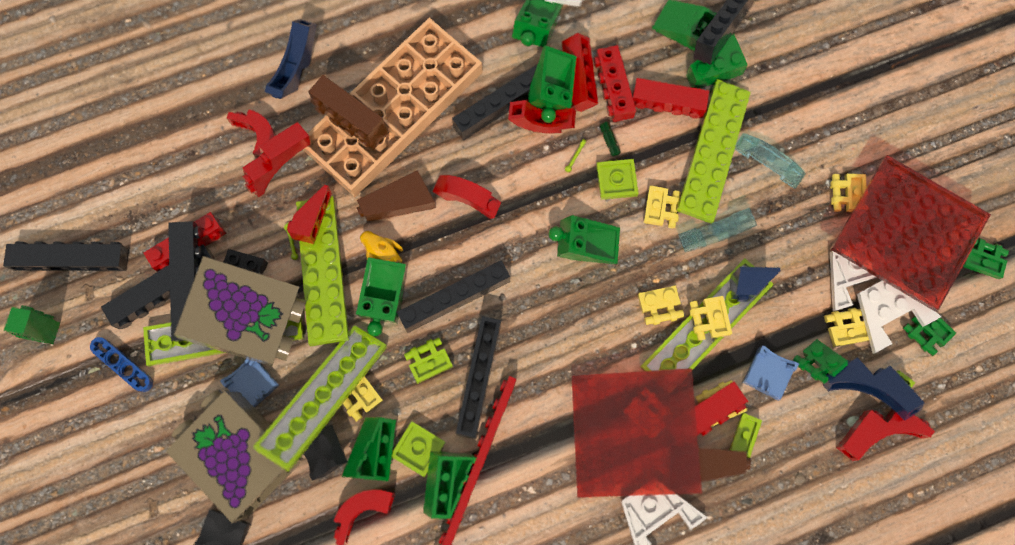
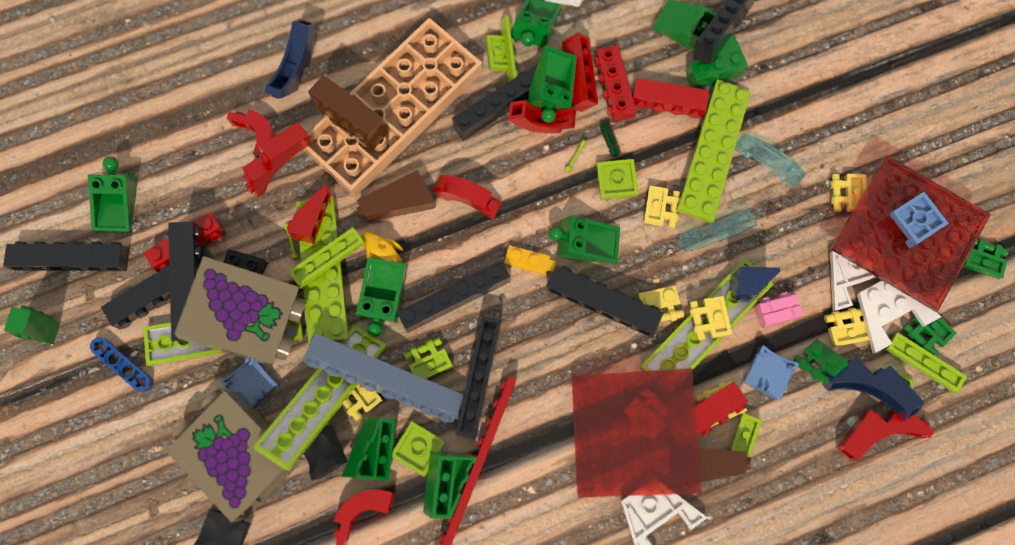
(111, 206): none -> green slope
(326, 257): none -> lime plate
(383, 378): none -> sand blue brick
(500, 50): none -> lime bracket
(529, 261): none -> yellow hinge
(605, 301): none -> black brick
(778, 310): none -> bright pink brick
(918, 219): none -> medium blue piece
(926, 363): none -> lime plate

